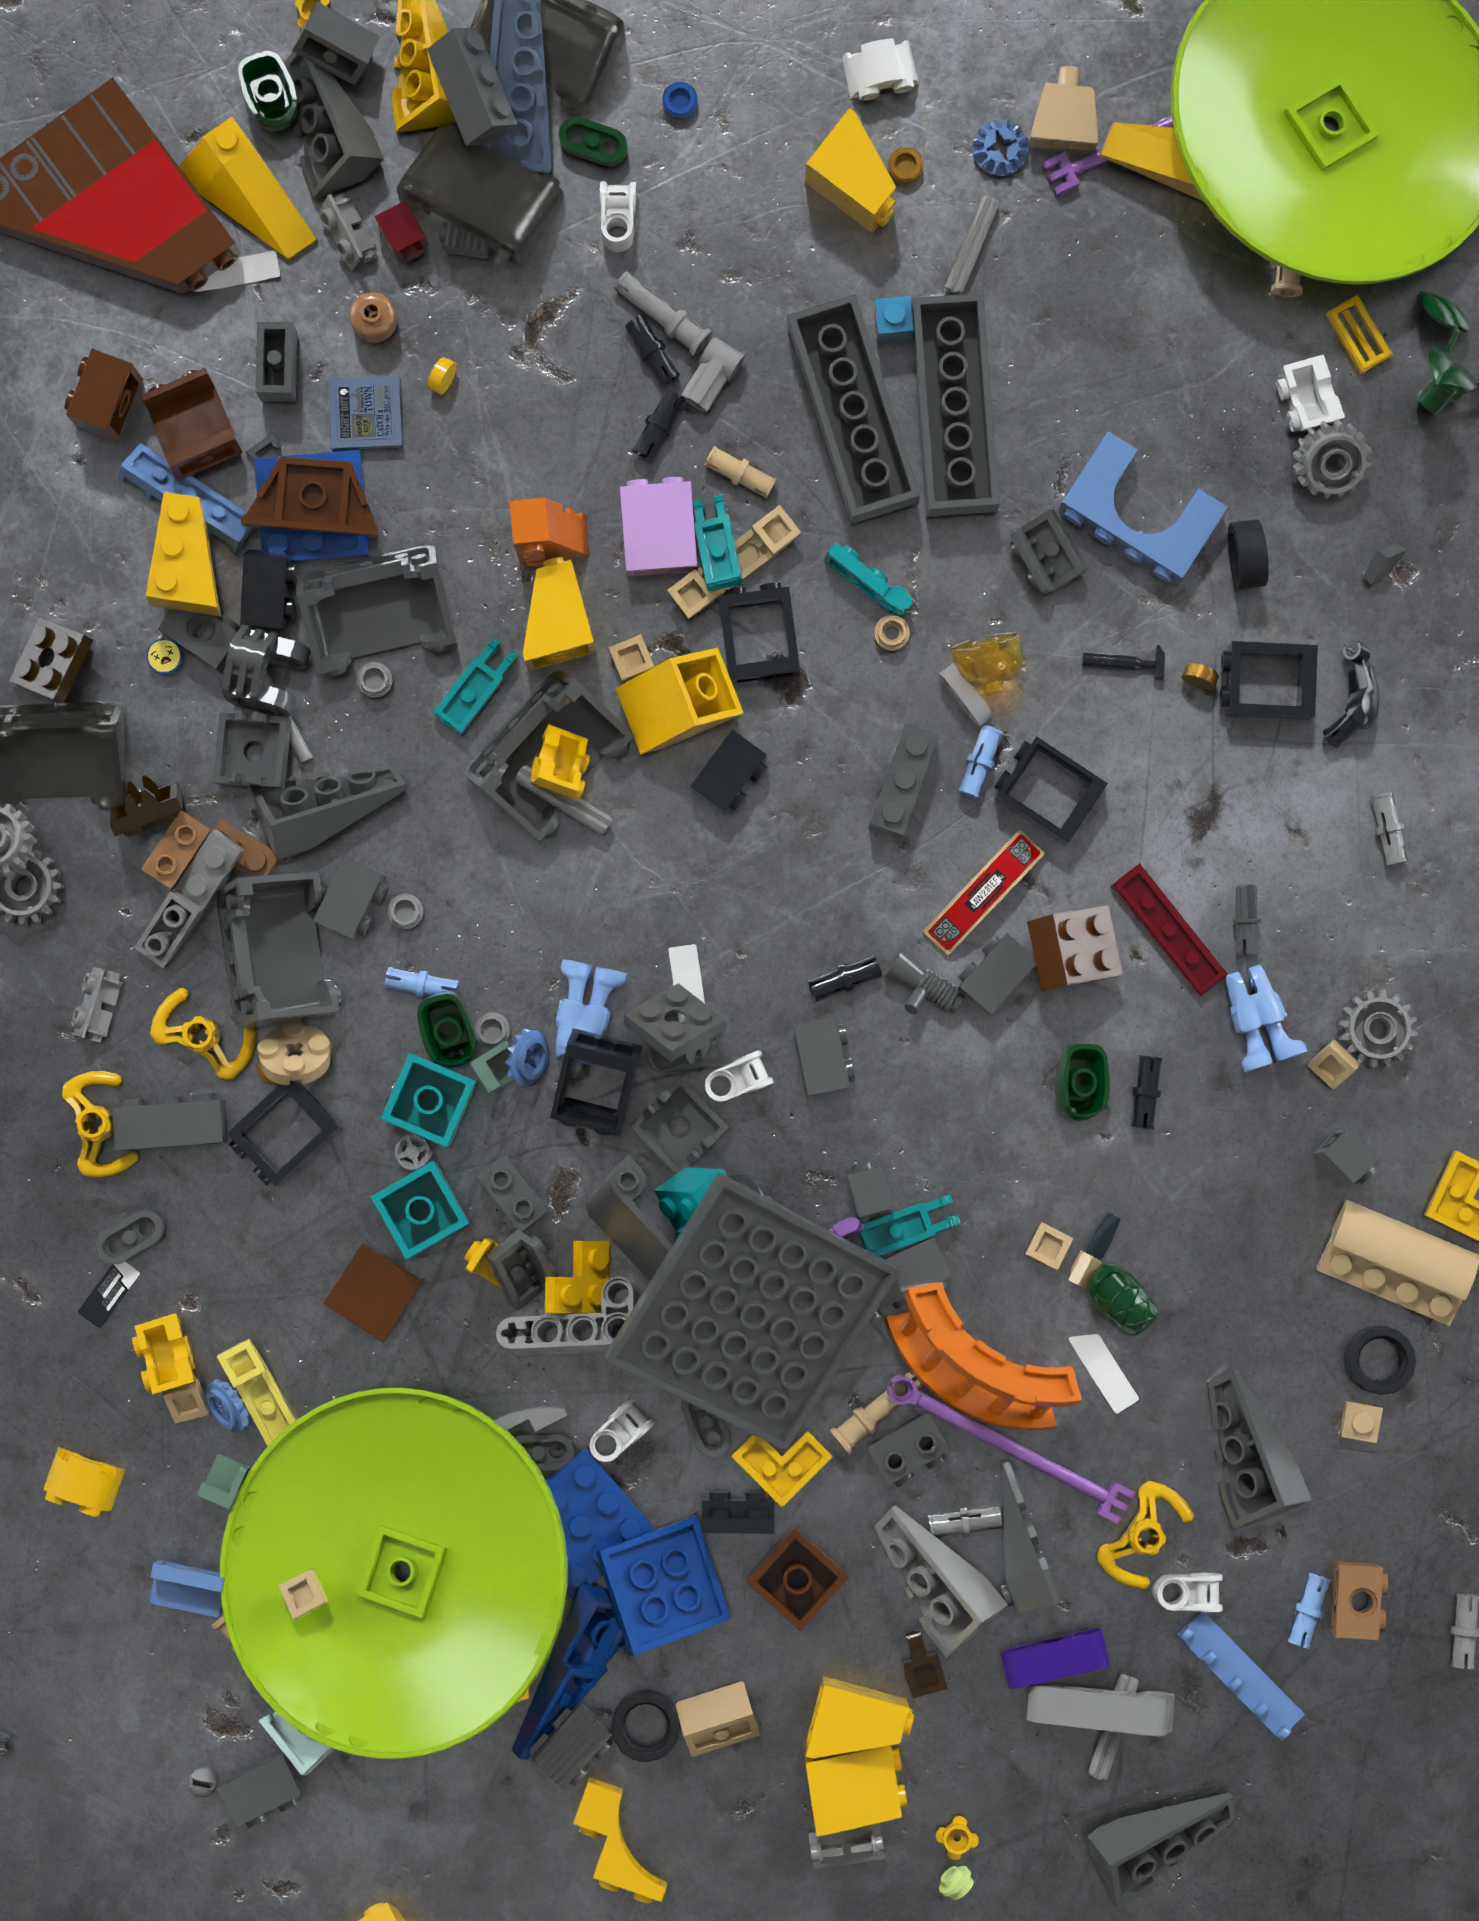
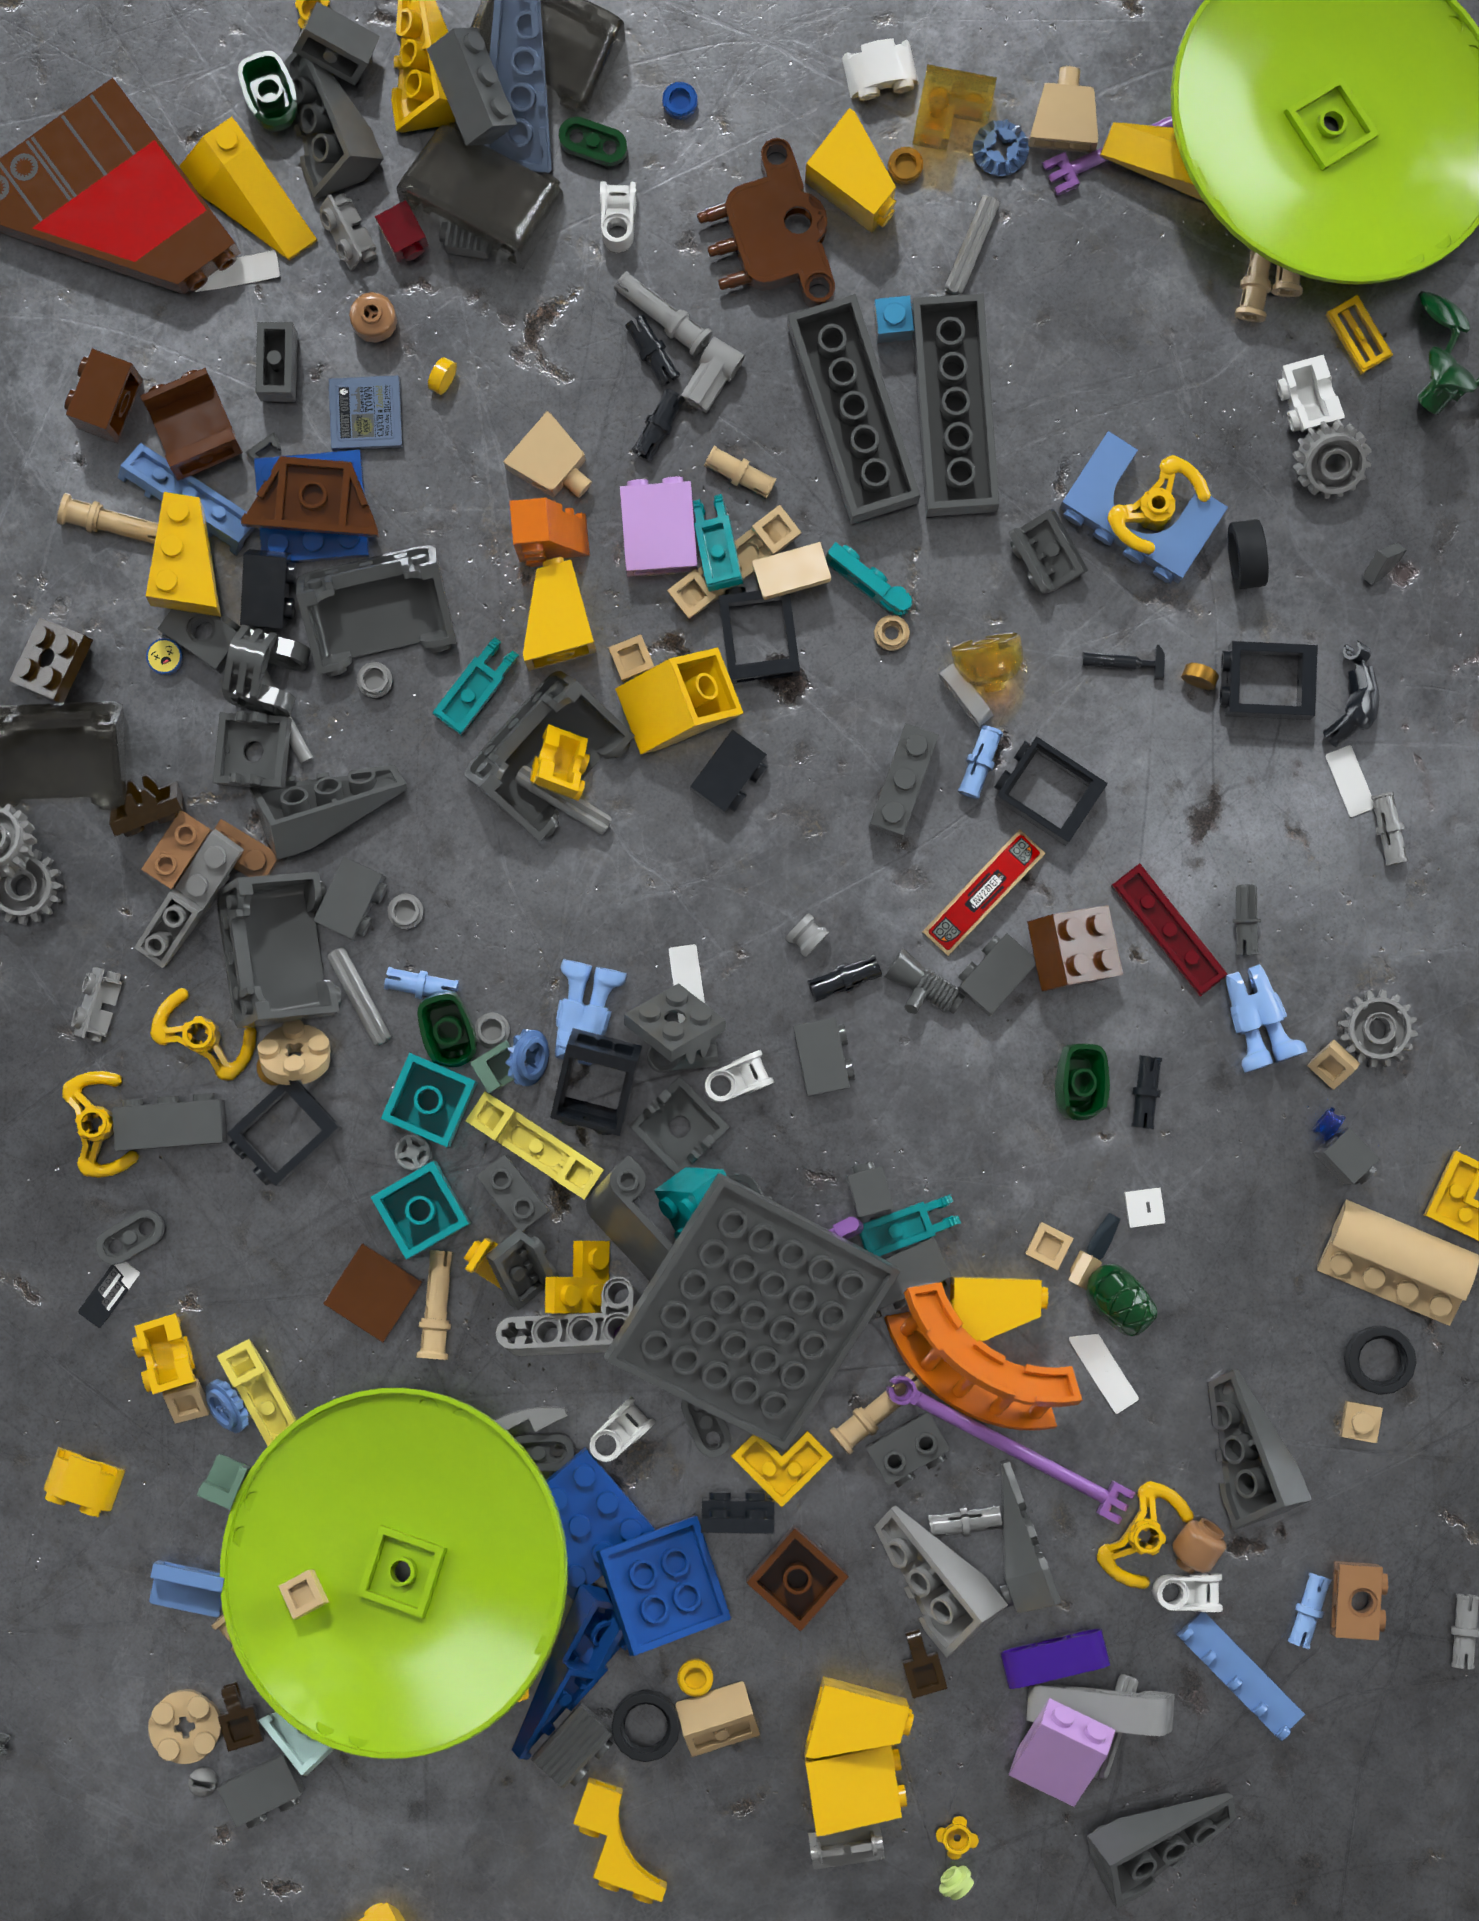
(95, 517): none -> tan pin
(167, 1714): none -> tan plate
(239, 1723): none -> dark brown plate
(359, 996): none -> light grey axle
(434, 1324): none -> tan pin
(534, 1145): none -> light yellow slope
(549, 459): none -> tan torso
(695, 1677): none -> yellow tile
(765, 247): none -> reddish brown piece
(791, 571): none -> tan panel
(807, 935): none -> light grey wheel
(949, 95): none -> clear yellow brick
(996, 1304): none -> yellow slope
(1062, 1752): none -> lavender brick
(1144, 1207): none -> white tile
(1155, 497): none -> yellow piece
(1199, 1546): none -> medium nougat head
(1255, 290): none -> tan pin
(1328, 1123): none -> clear blue bush
(1350, 781): none -> white sticker

